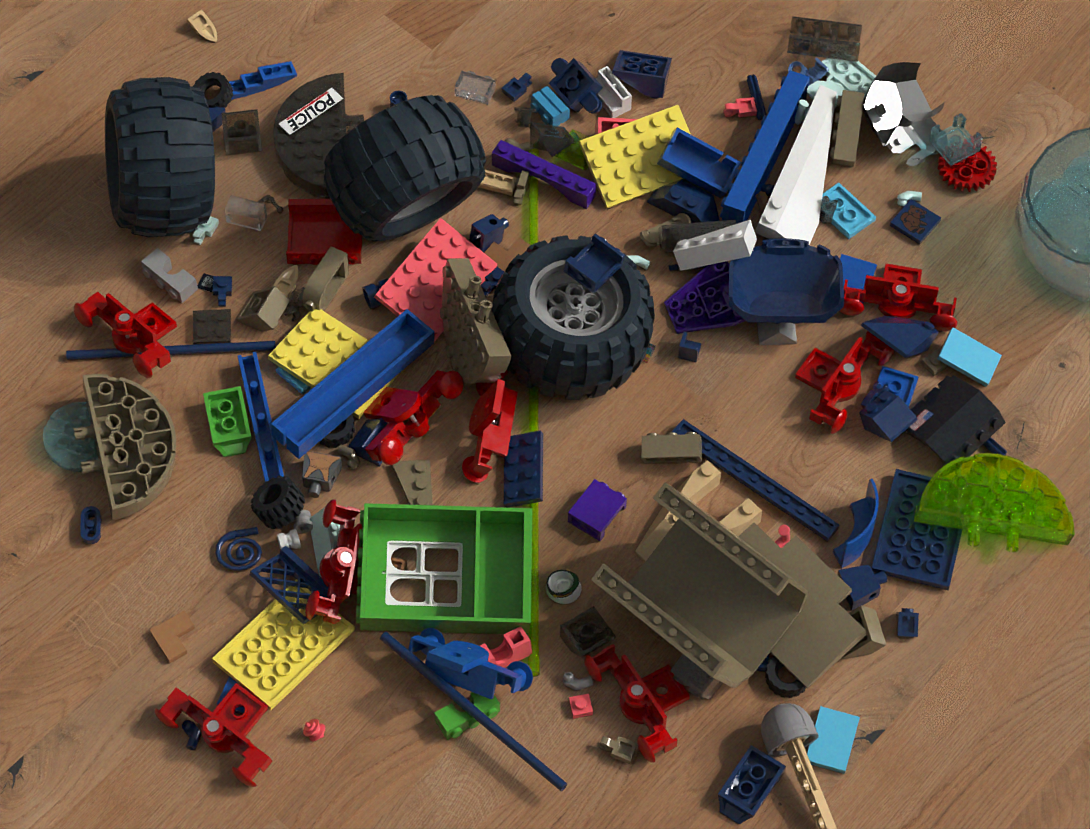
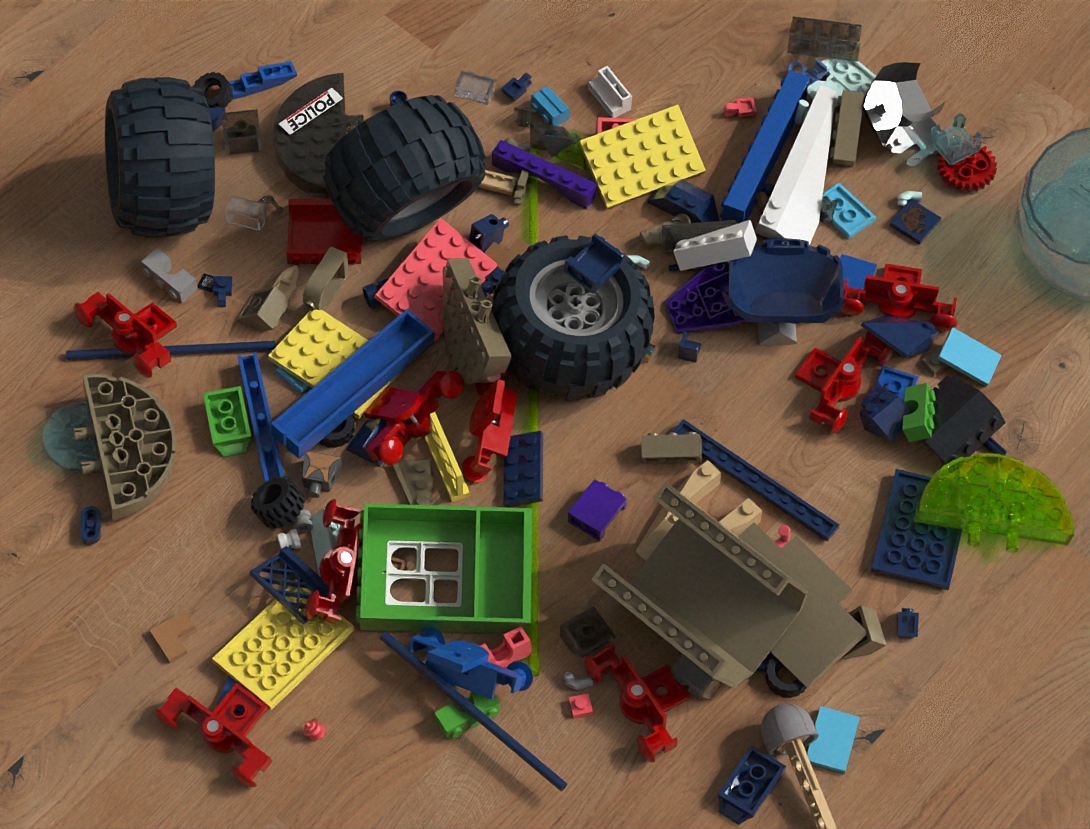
(193, 733): dark blue arm -> none
(203, 26): tan plate -> none
(205, 229): light aqua plate -> none
(212, 326): clear smoke plate -> none
(239, 553): dark blue piece -> none
(296, 301): clear smoke plate -> none
(351, 455): dark tan arm -> none
(445, 461): none -> light yellow fence
(563, 586): white piece -> none
(576, 85): dark blue brick -> none
(621, 749): dark tan plate -> none
(643, 72): dark blue slope -> none
(698, 163): blue piece -> none
(756, 94): dark blue axle -> none
(864, 516): blue panel -> none
(864, 584): dark blue torso -> none
(920, 422): none -> bright green arch

